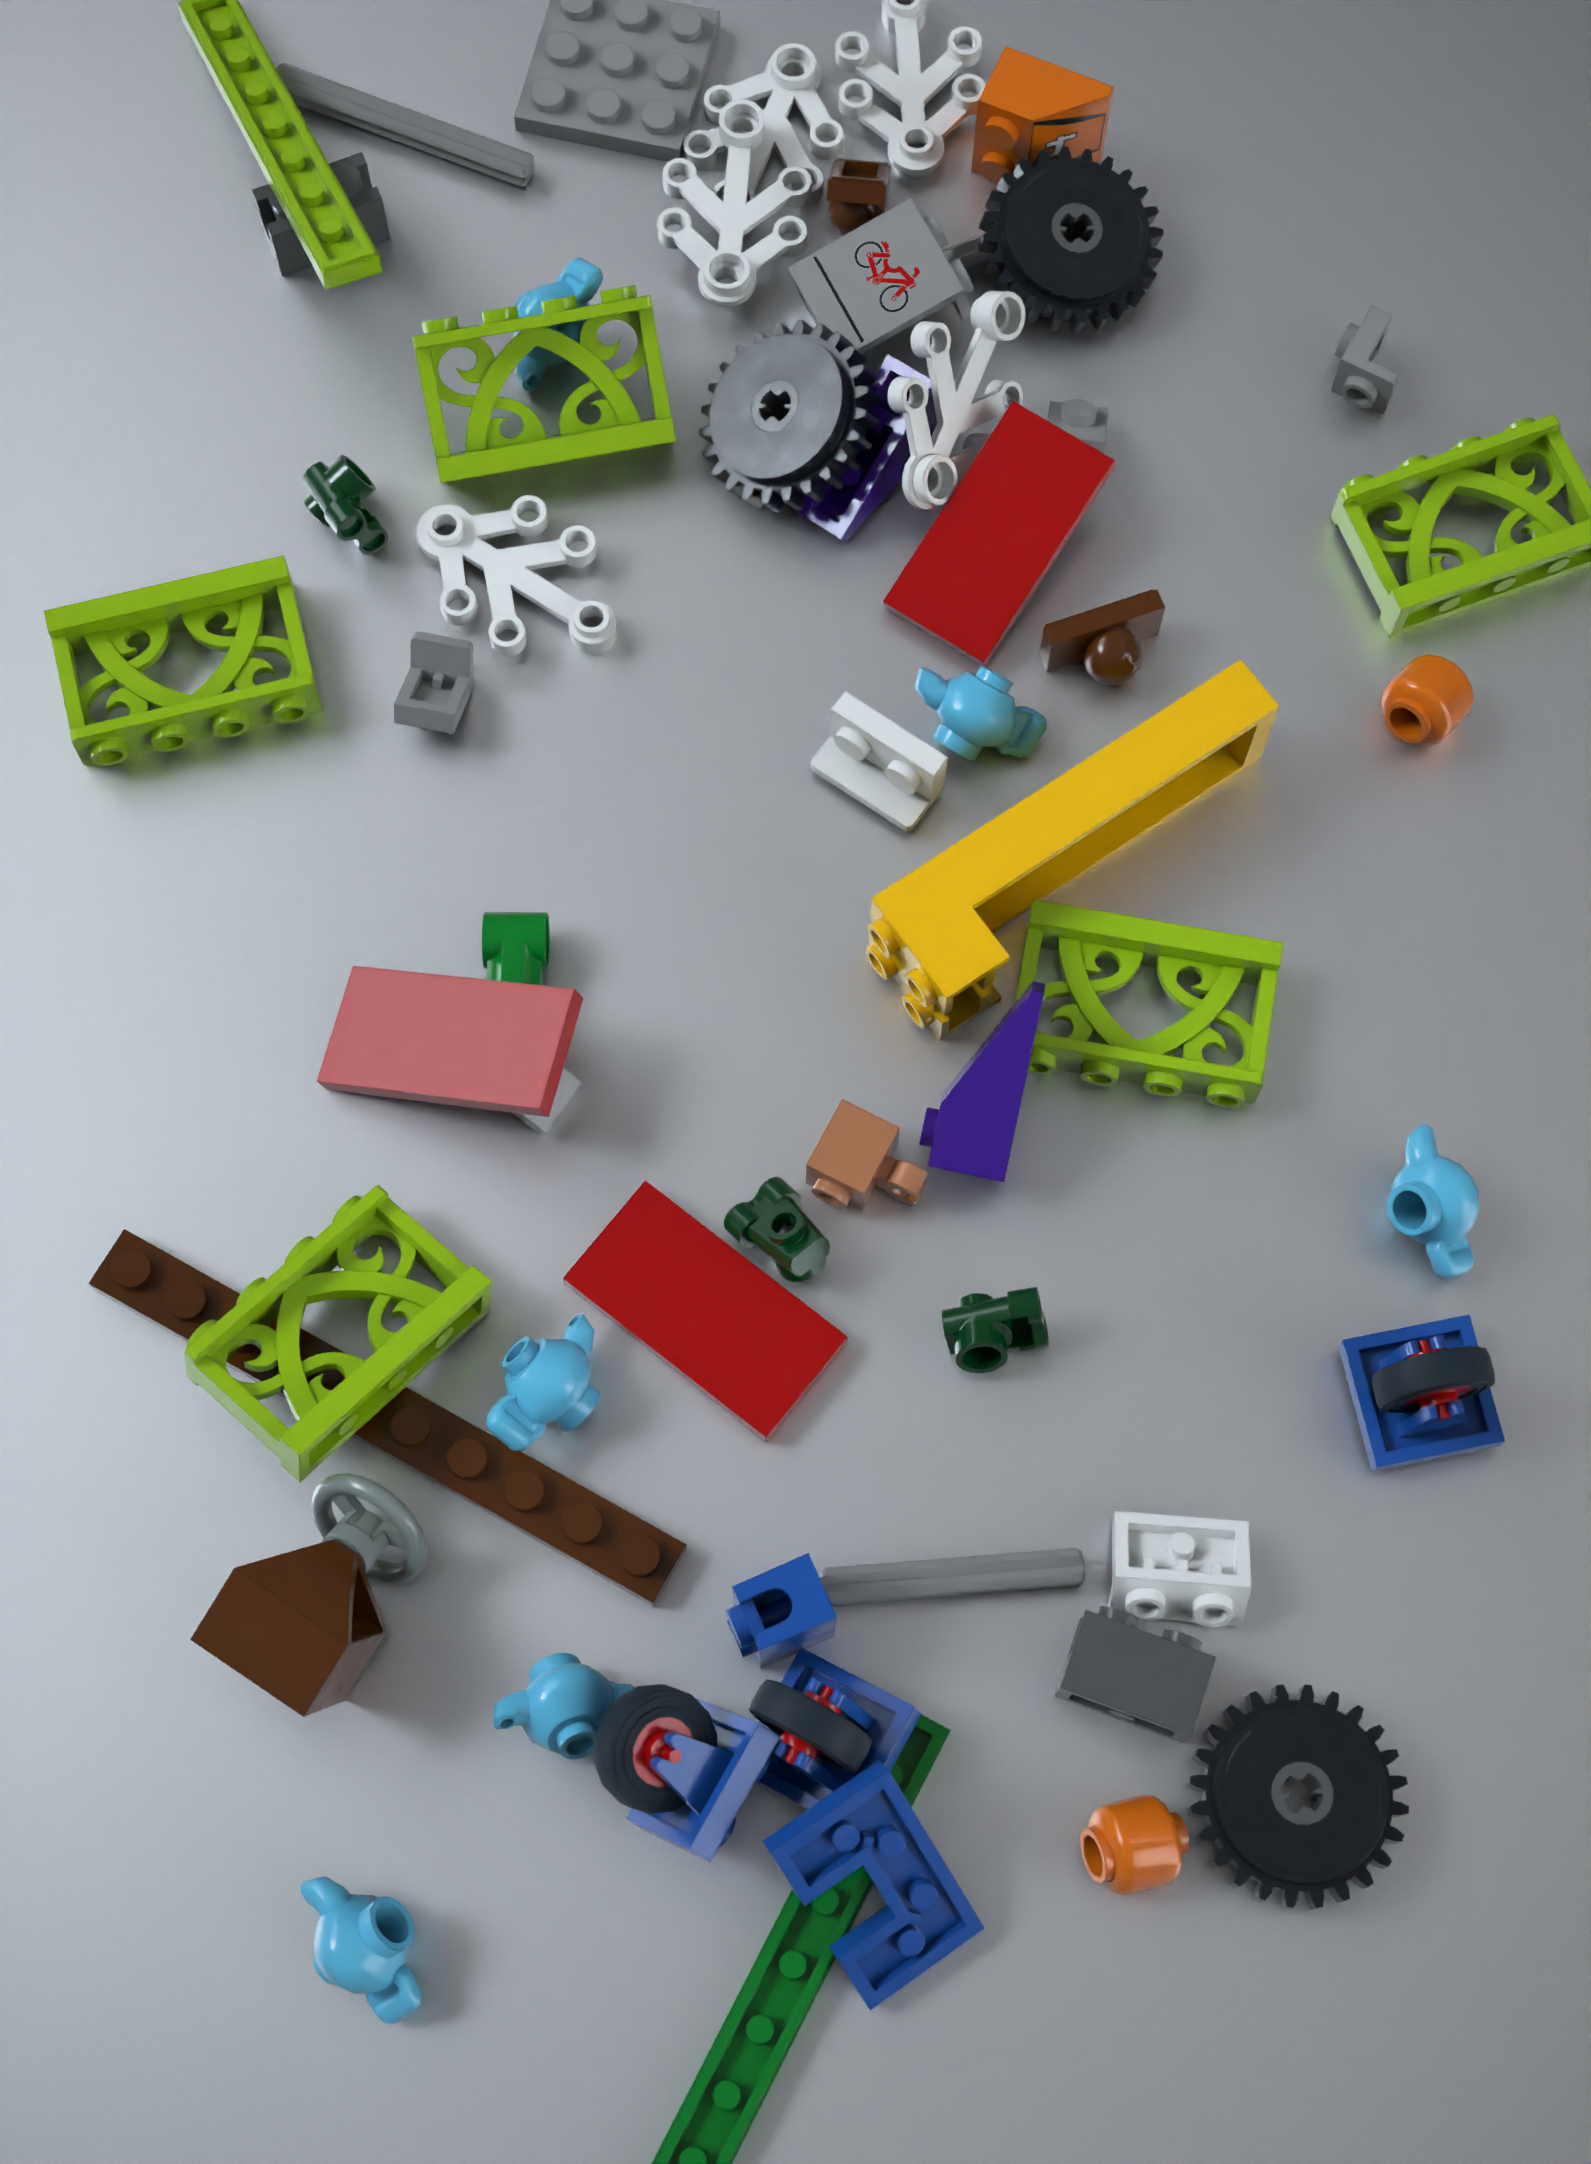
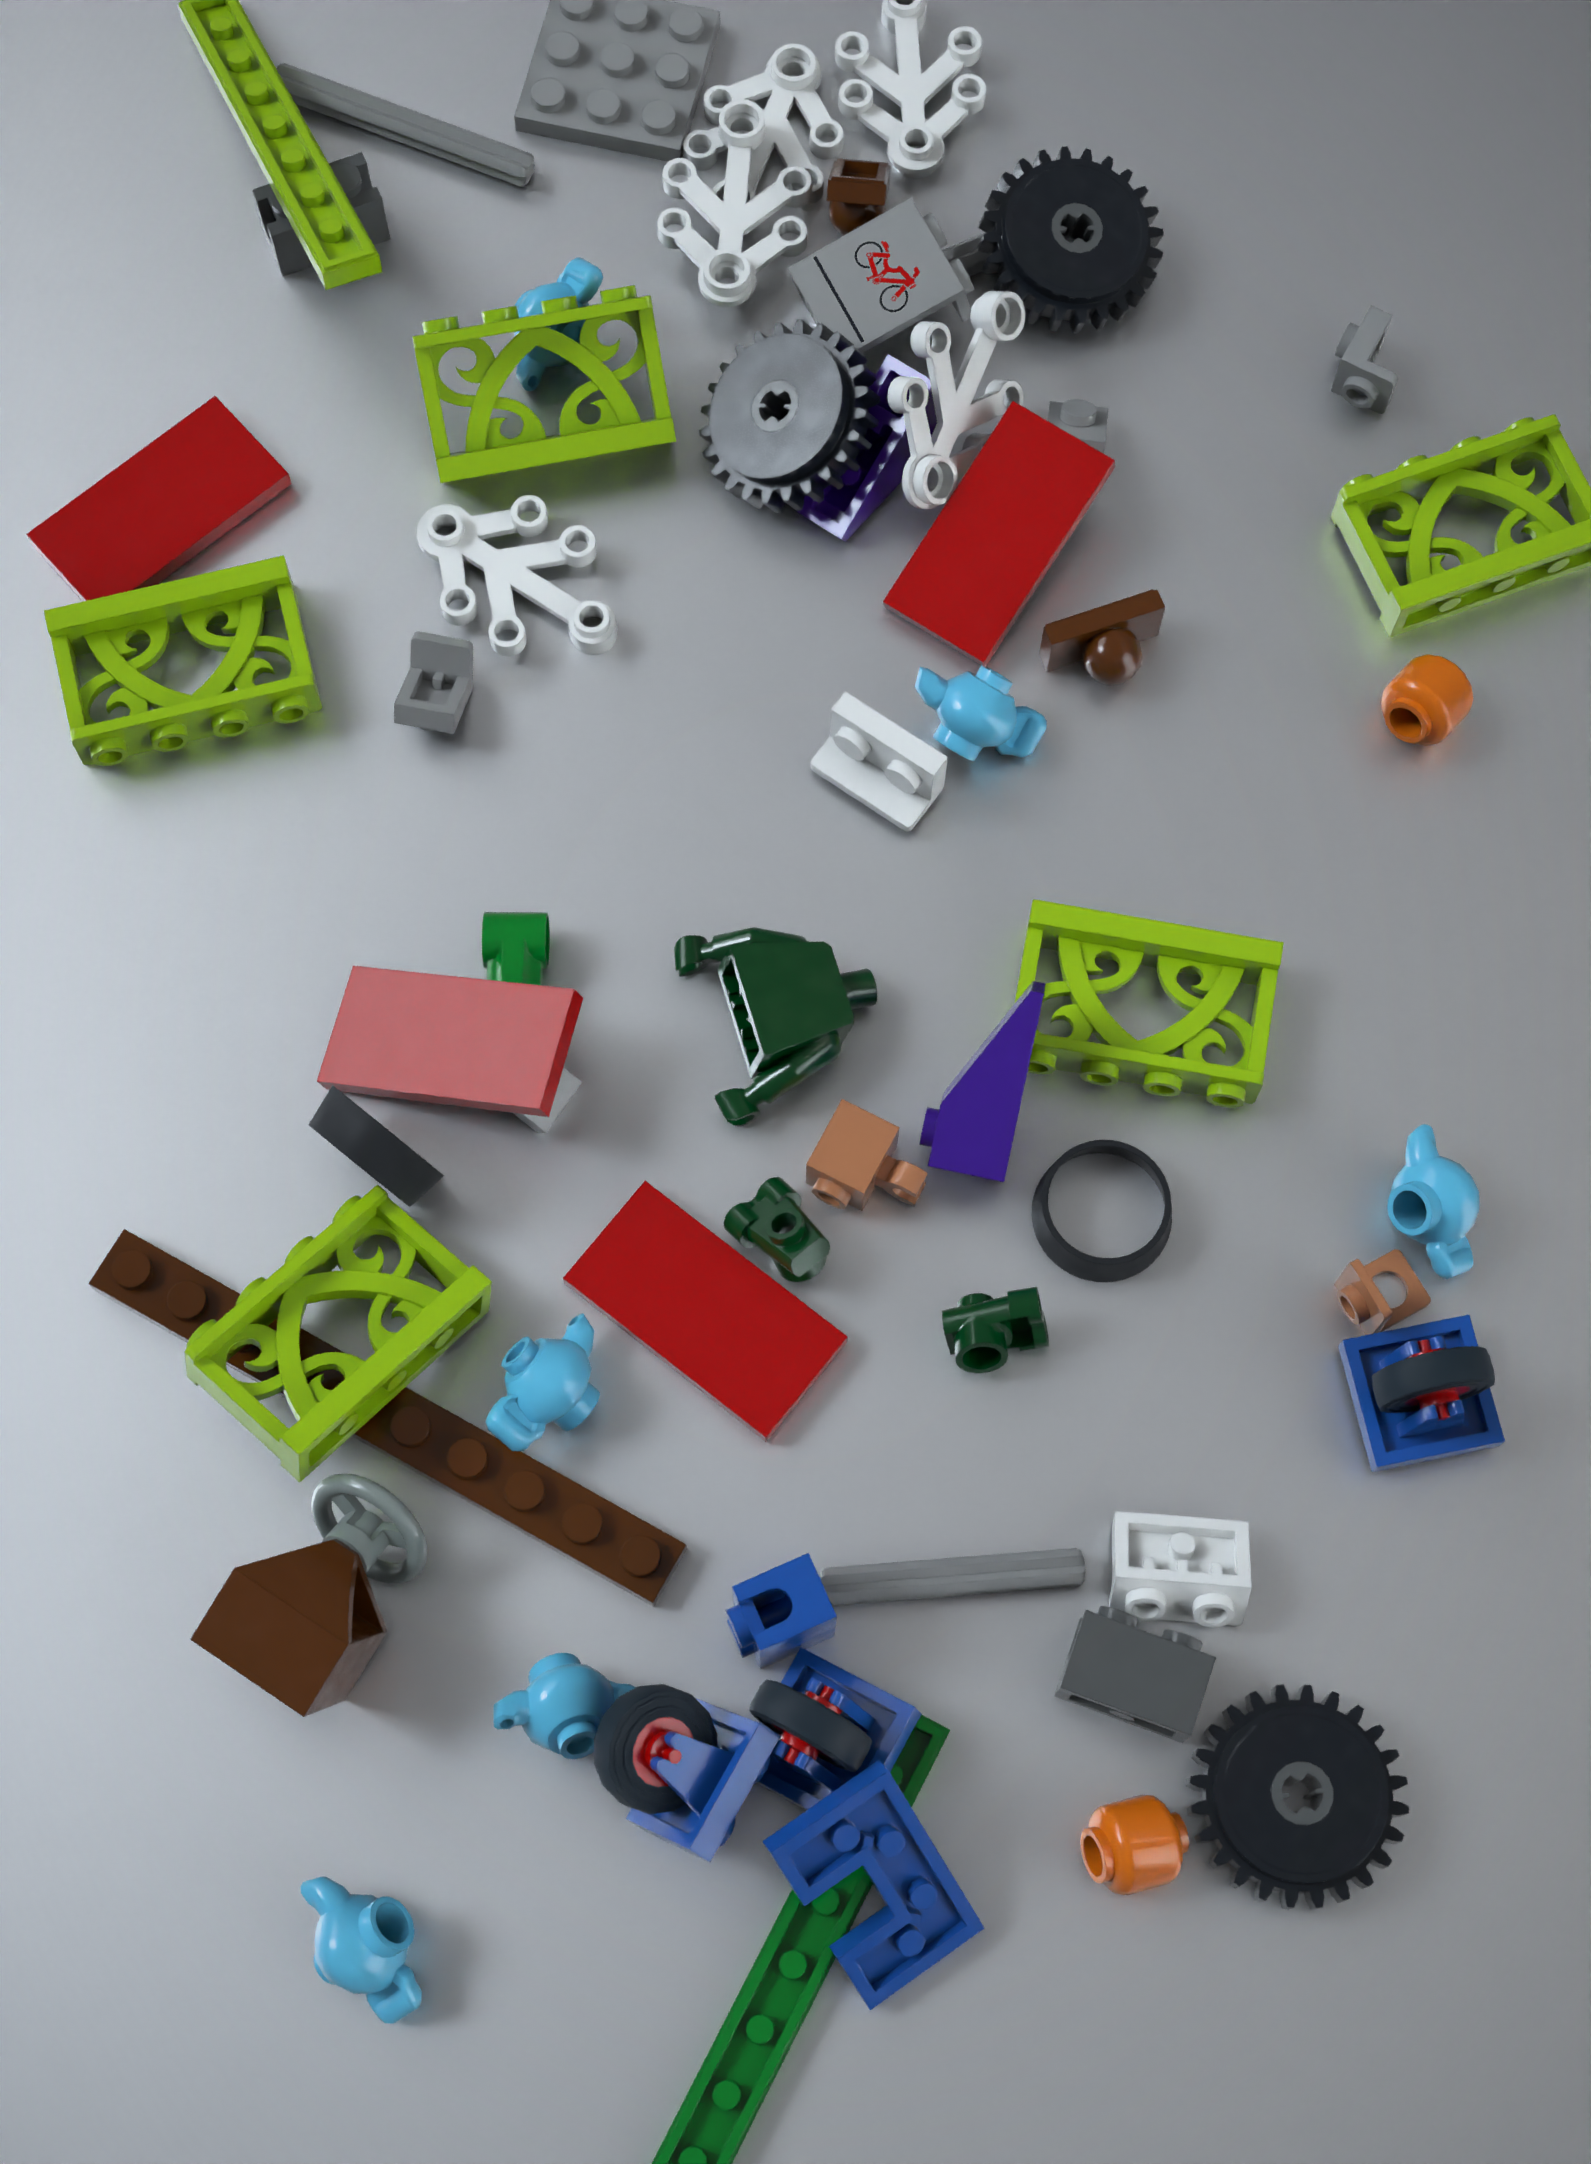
(160, 506): none -> red tile
(338, 500): dark green plate -> none
(373, 1147): none -> black tyre
(784, 1005): none -> dark green torso
(940, 919): yellow brick -> none
(1037, 108): orange slope -> none
(1085, 1265): none -> black tyre
(1365, 1303): none -> nougat bracket

